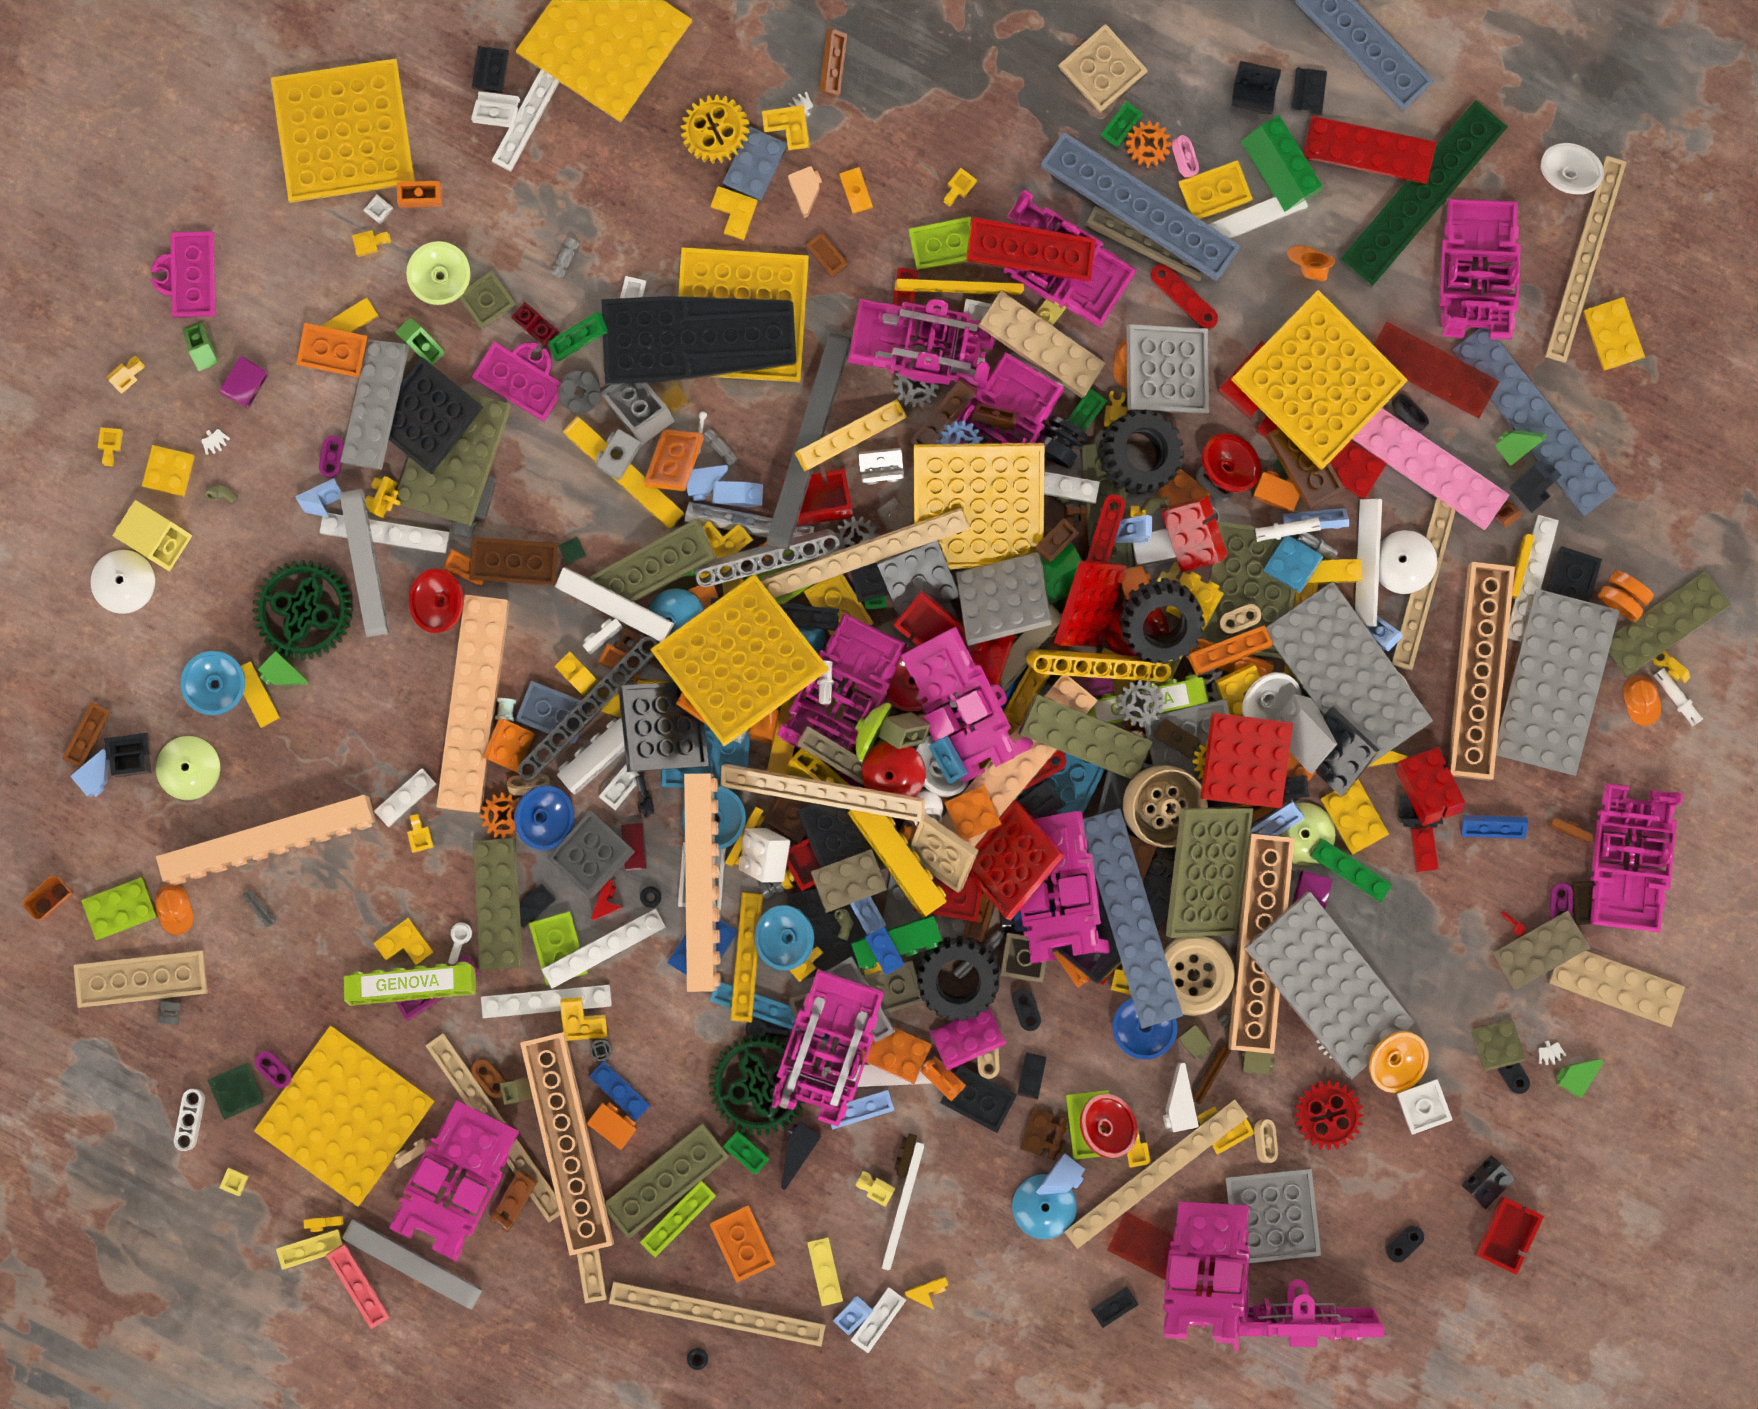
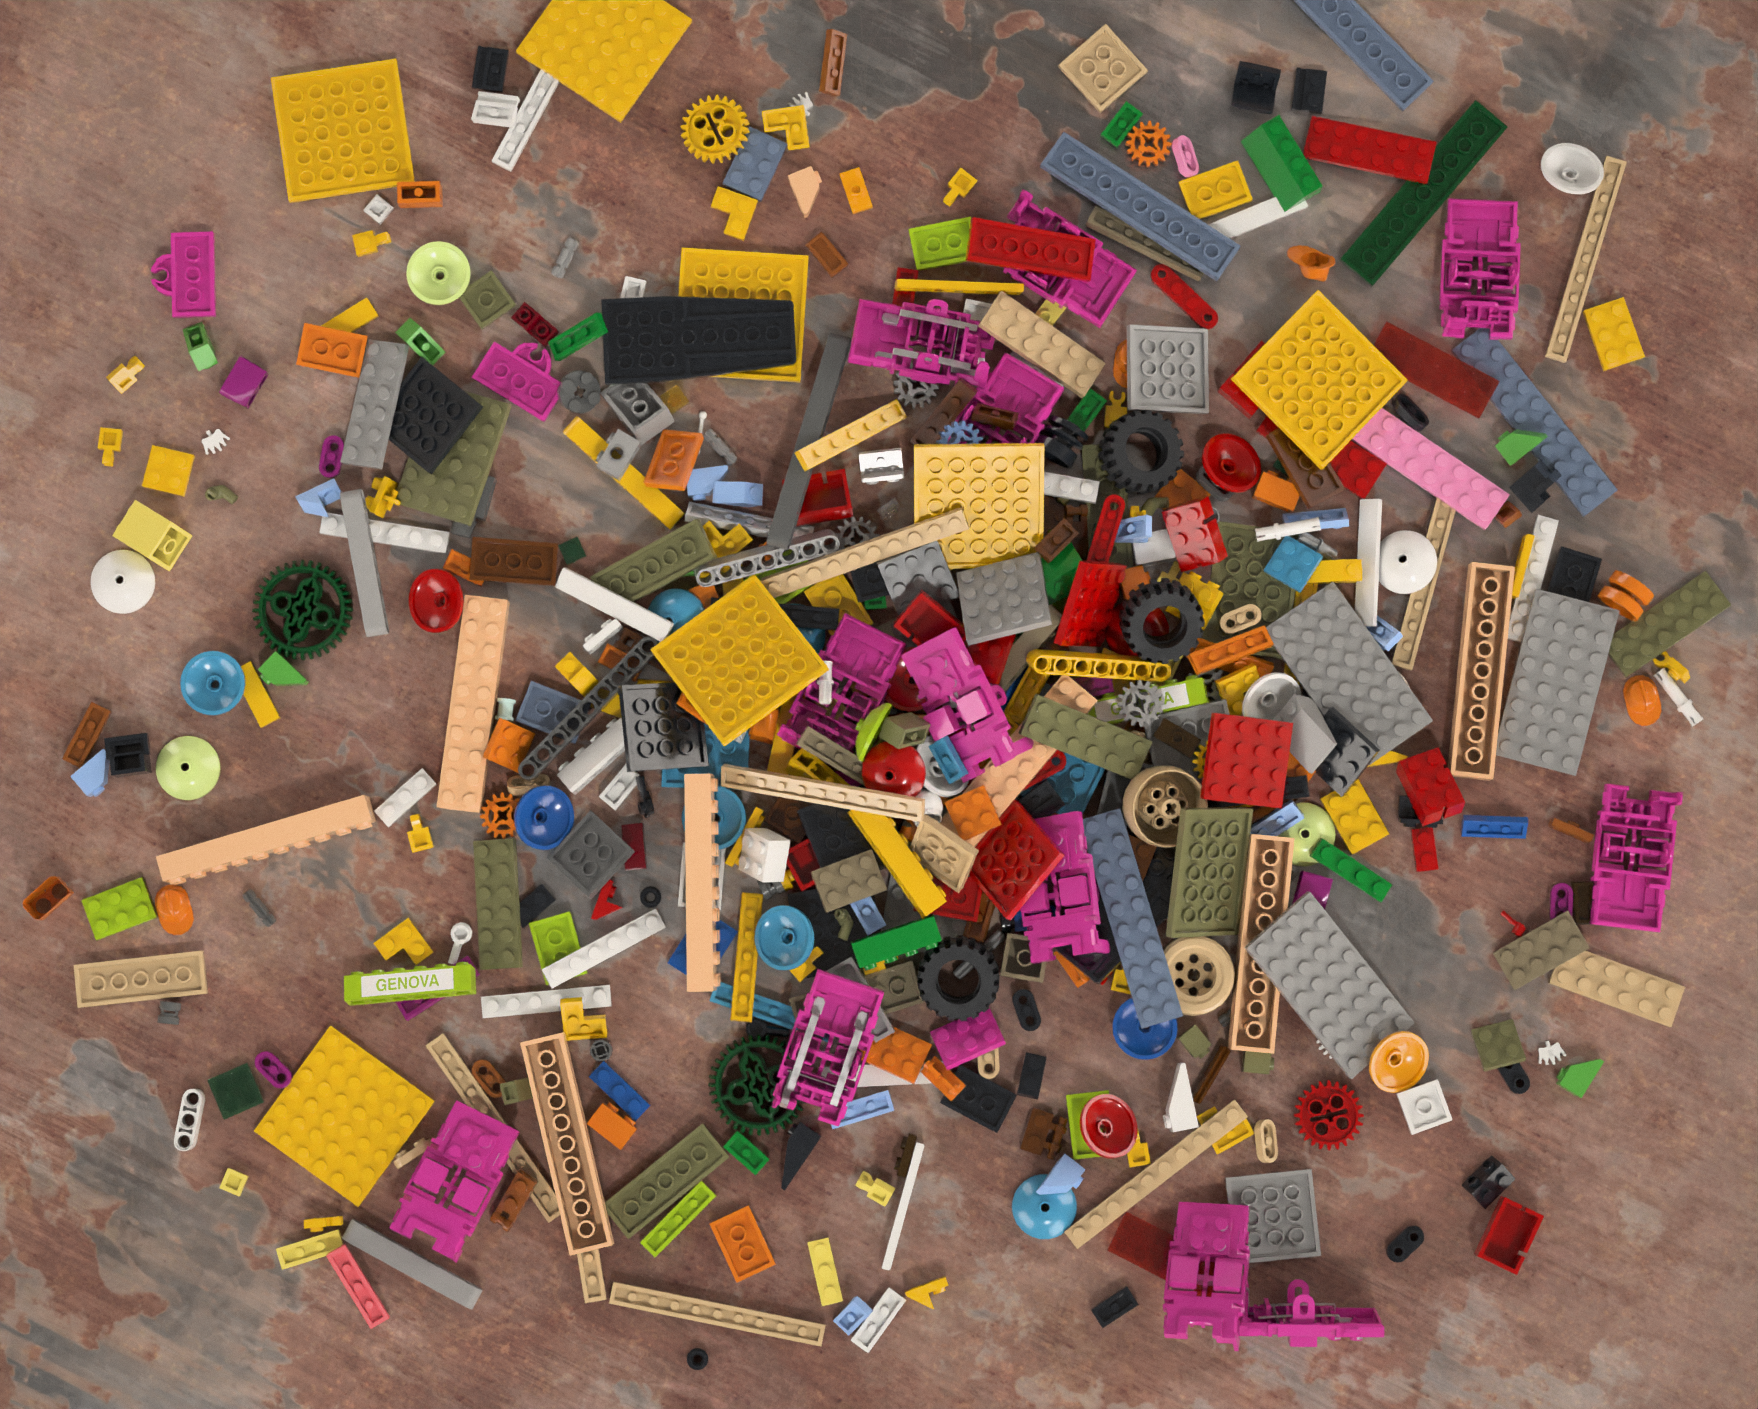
(884, 950): blue plate -> none

